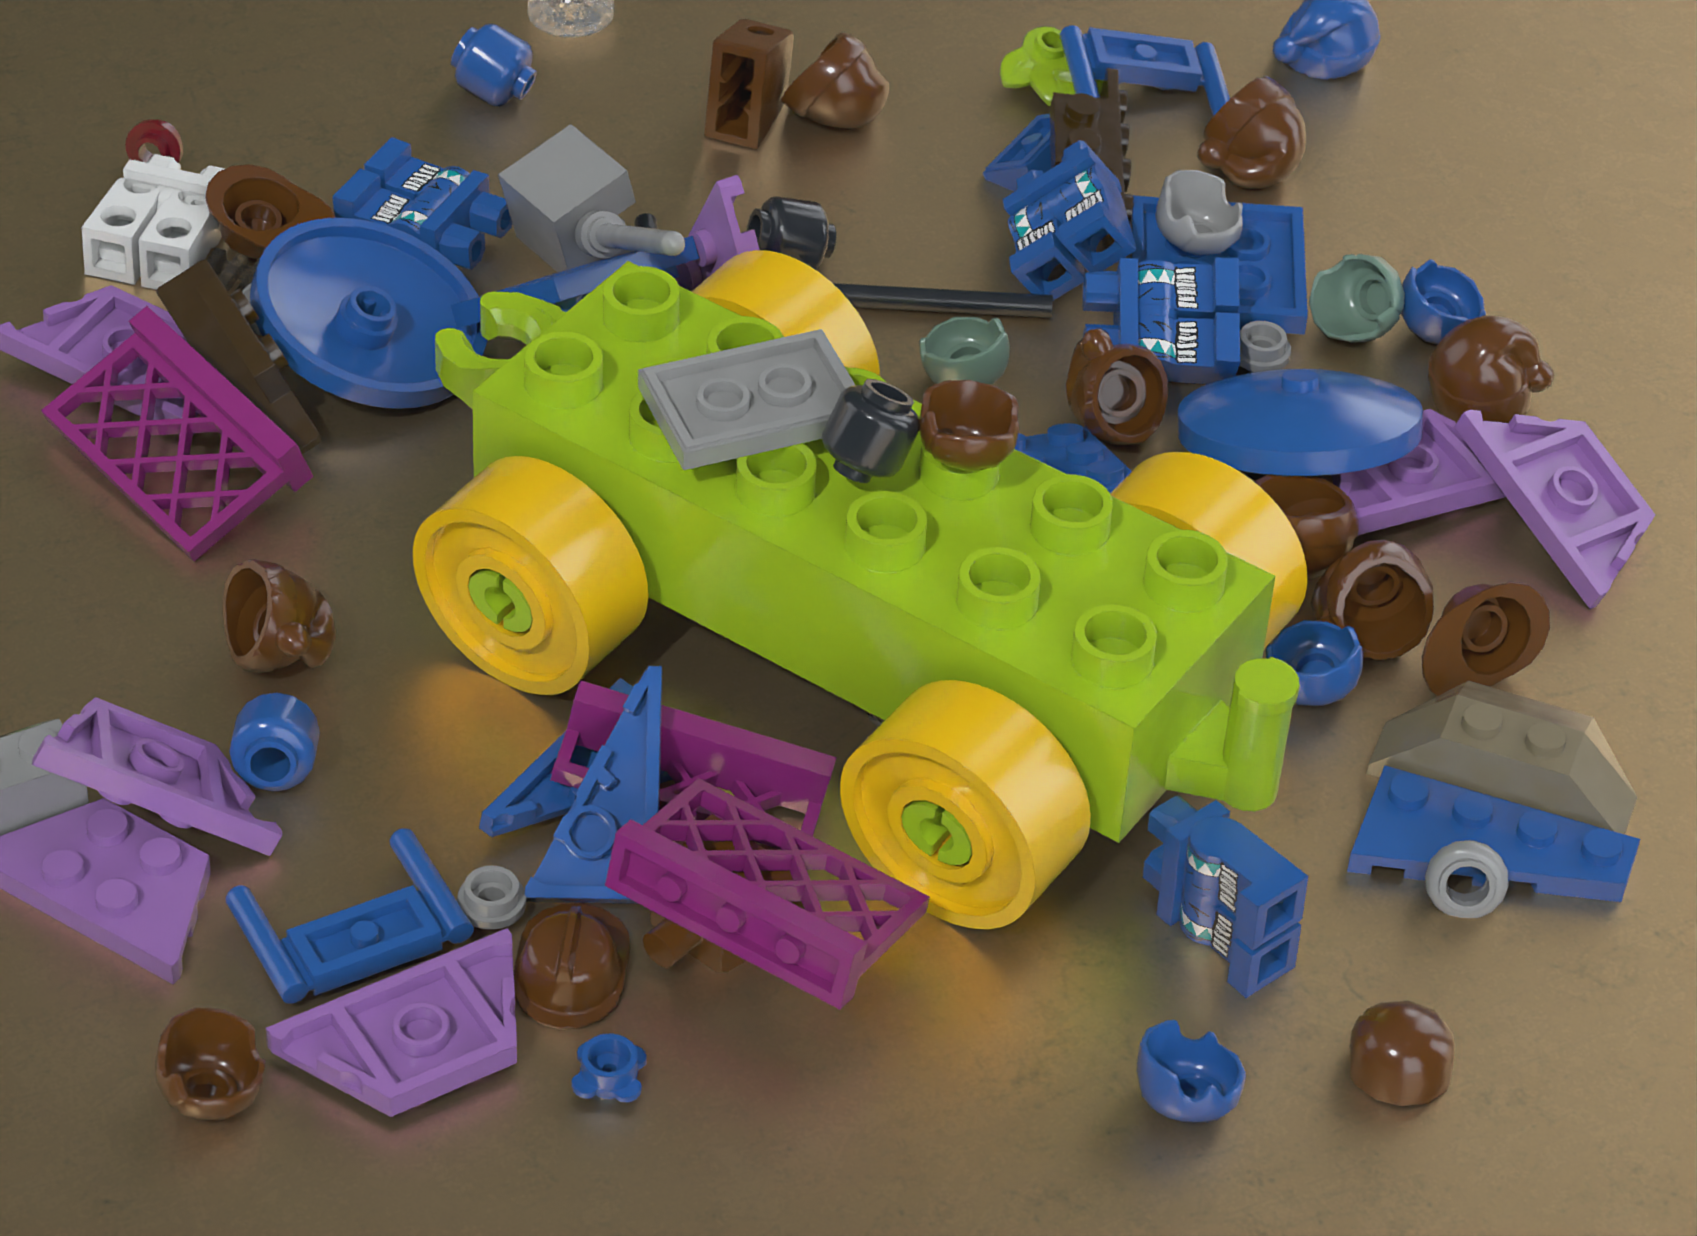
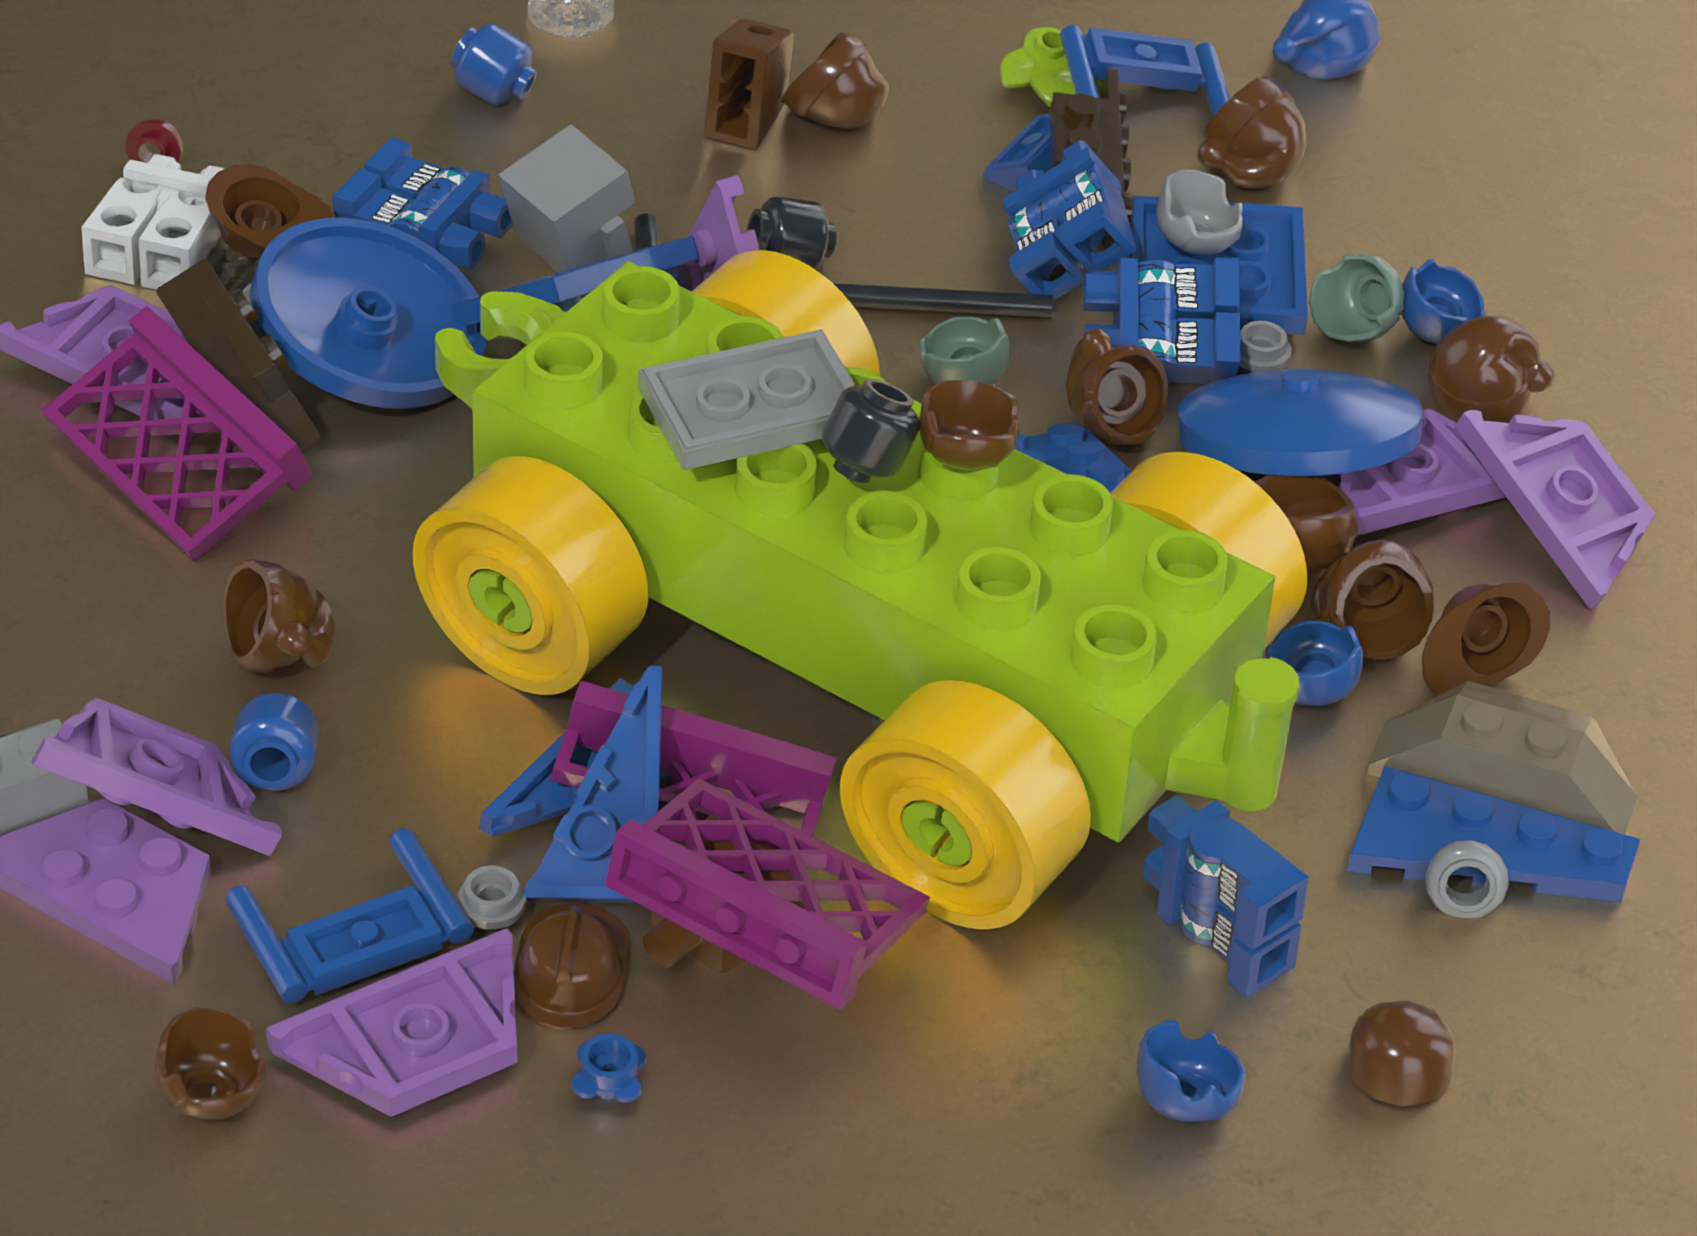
(605, 235): light grey piece -> none

